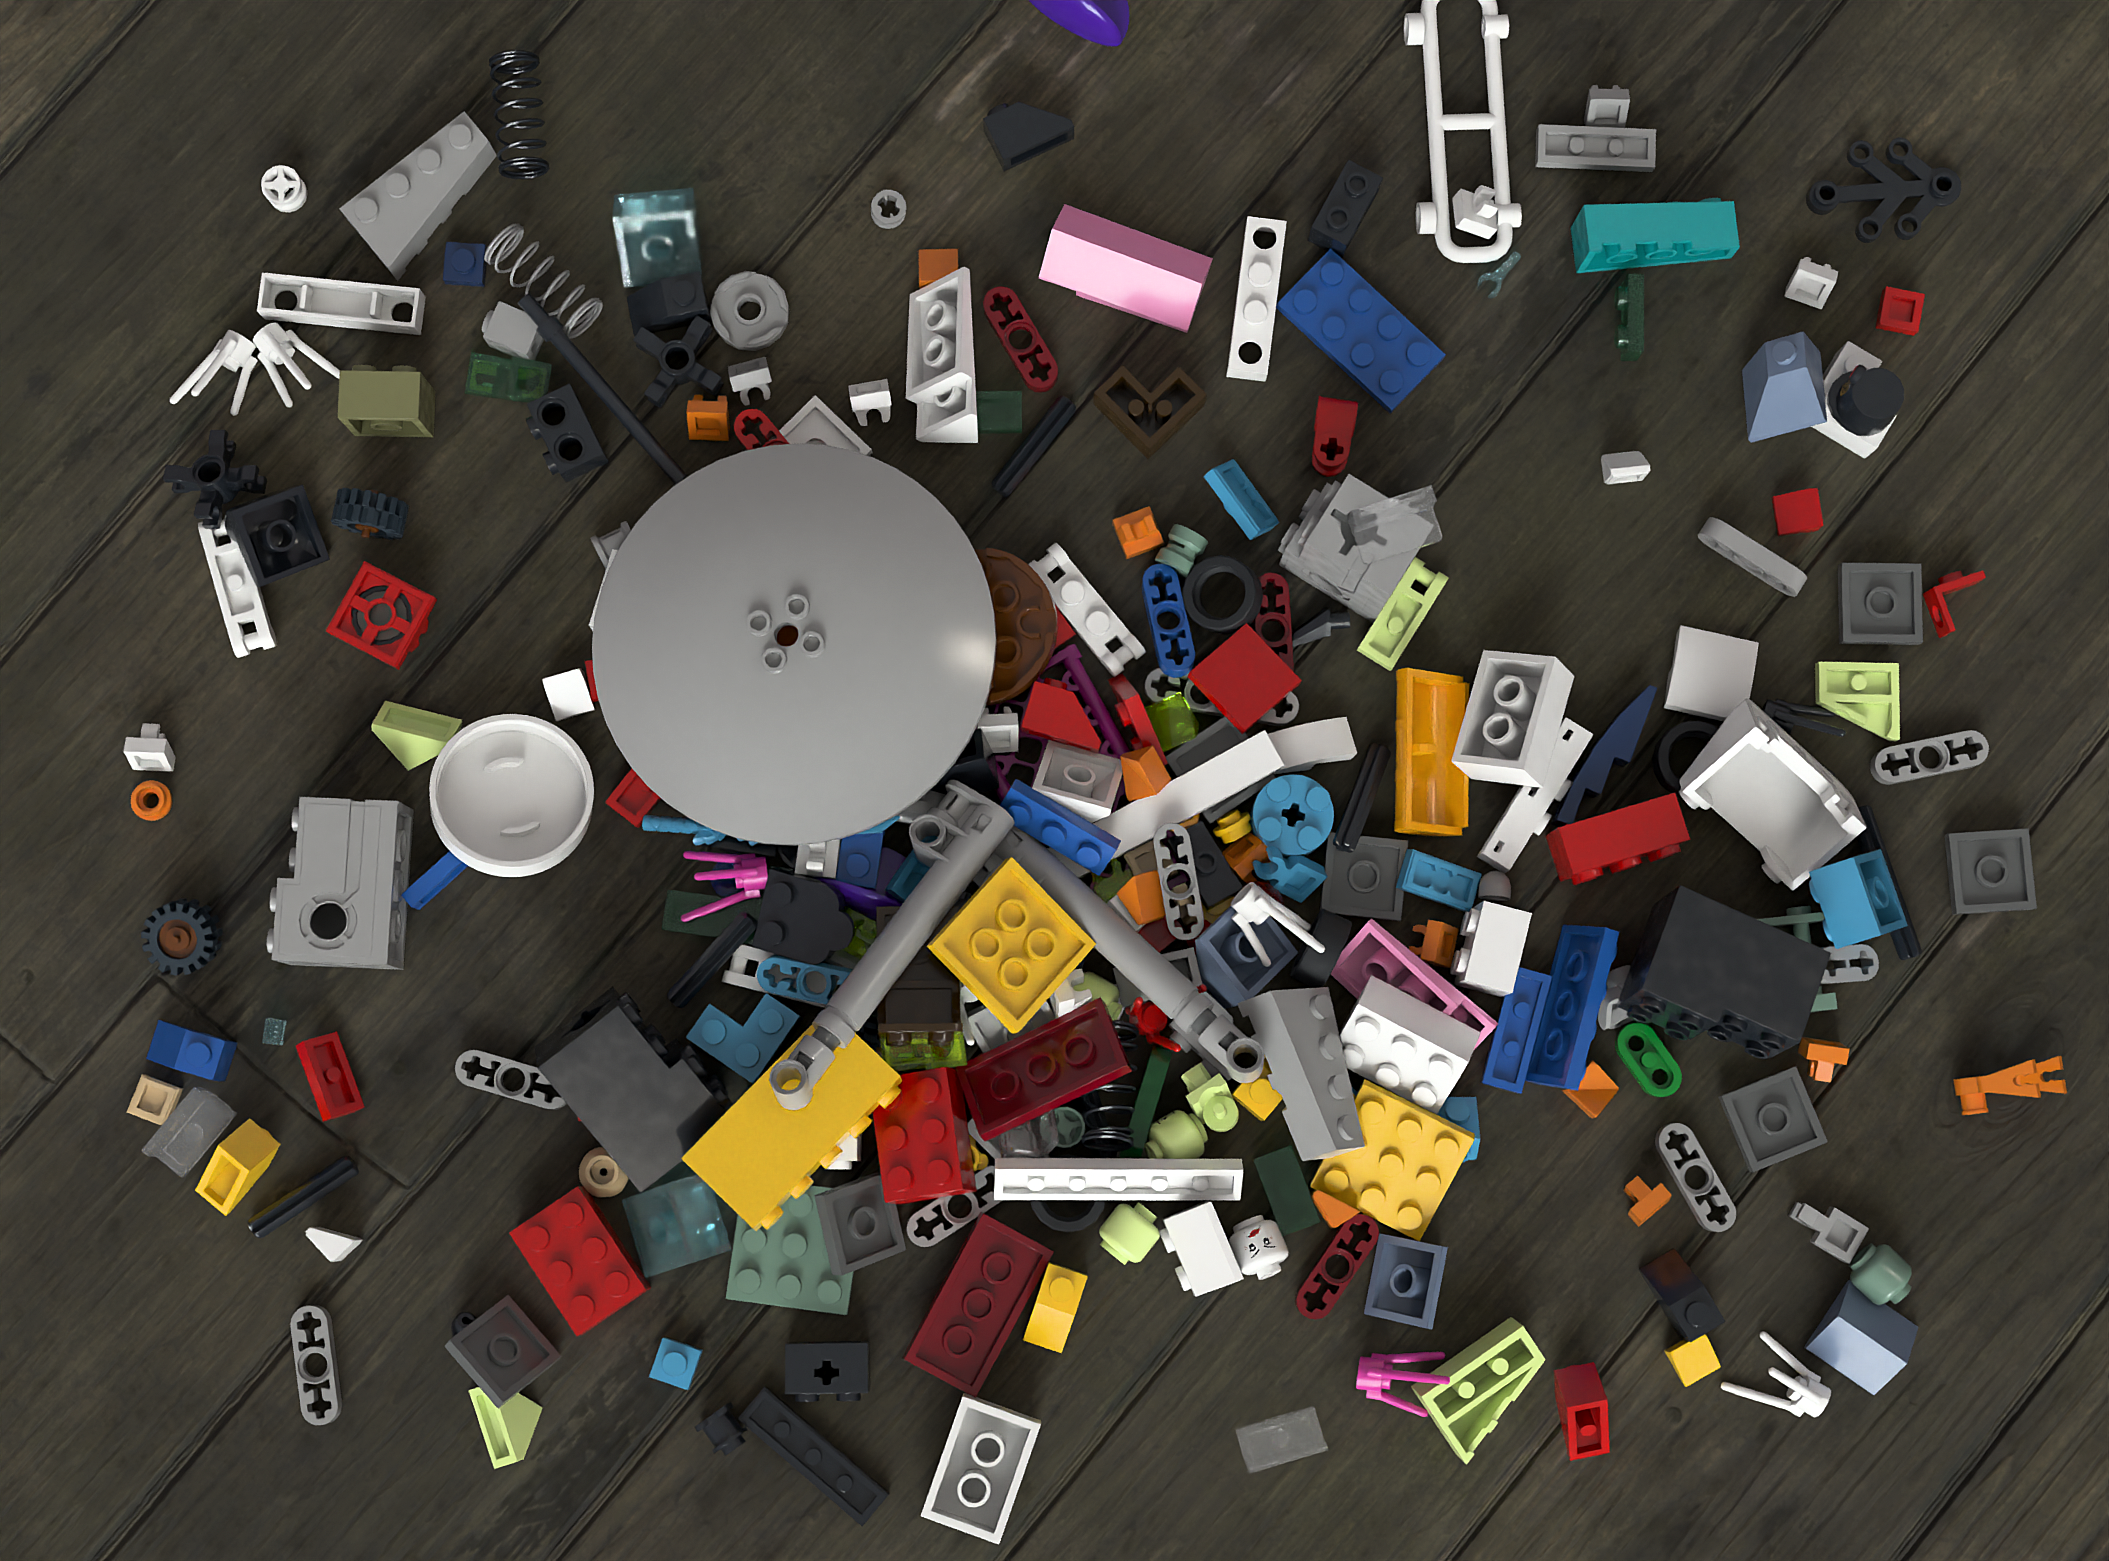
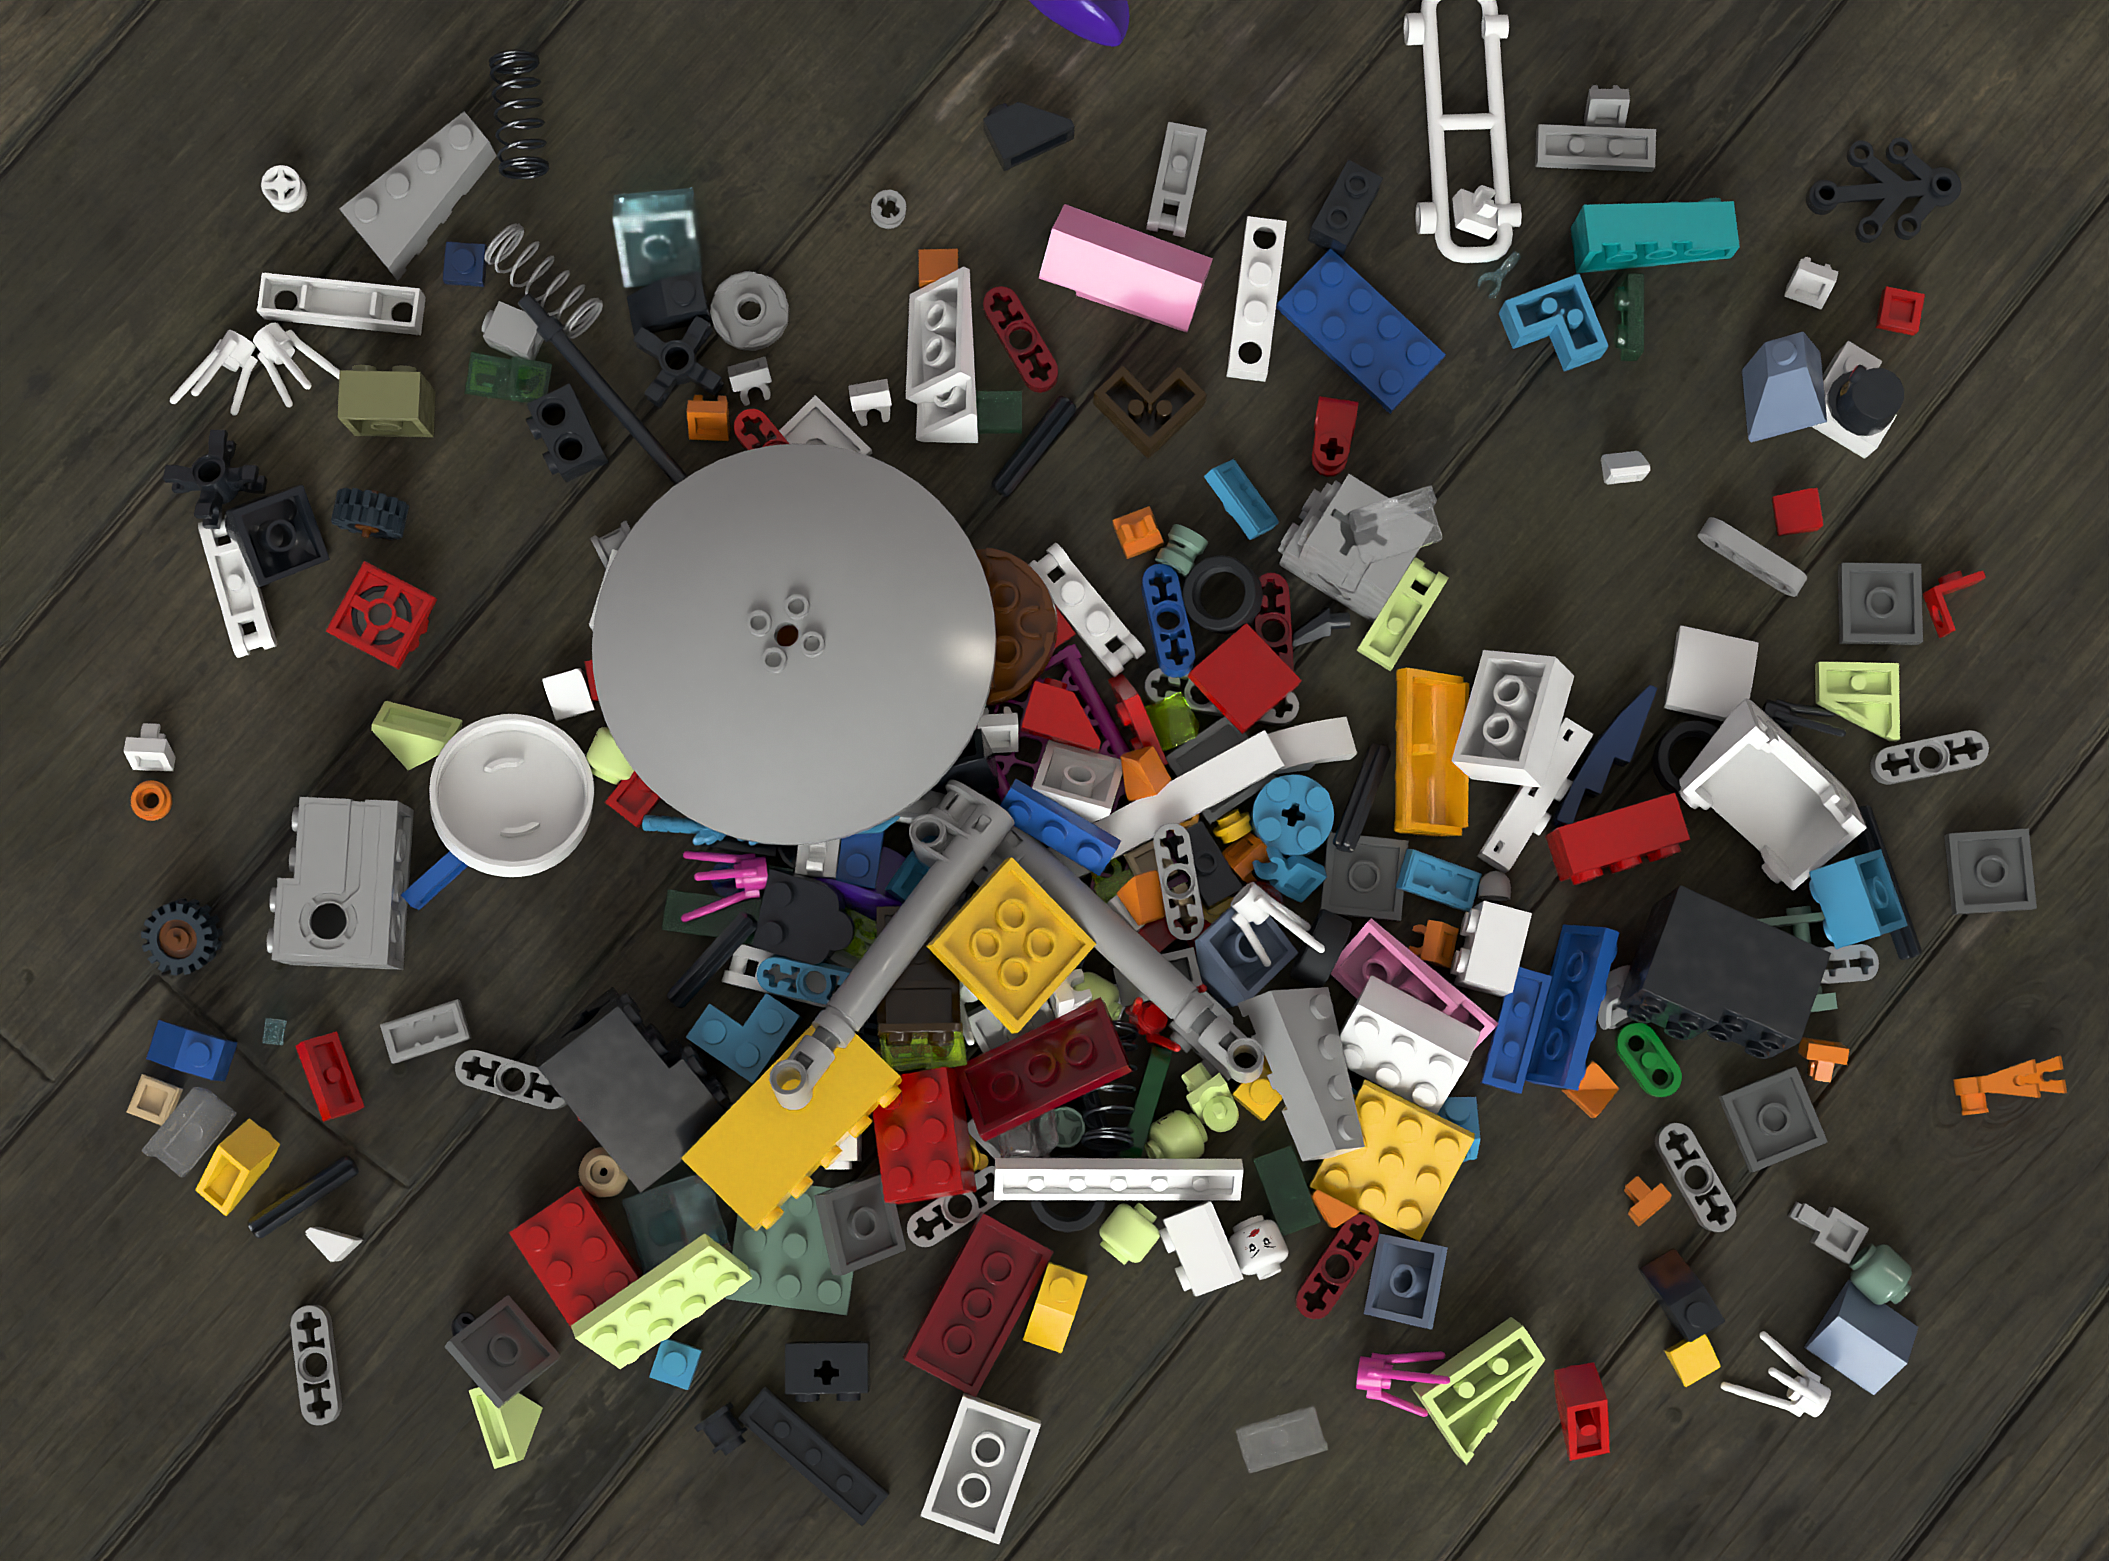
(425, 1031): none -> light grey plate
(607, 758): none -> yellowish green head
(661, 1301): none -> yellowish green plate
(1176, 177): none -> light grey plate
(1558, 312): none -> dark azure brick

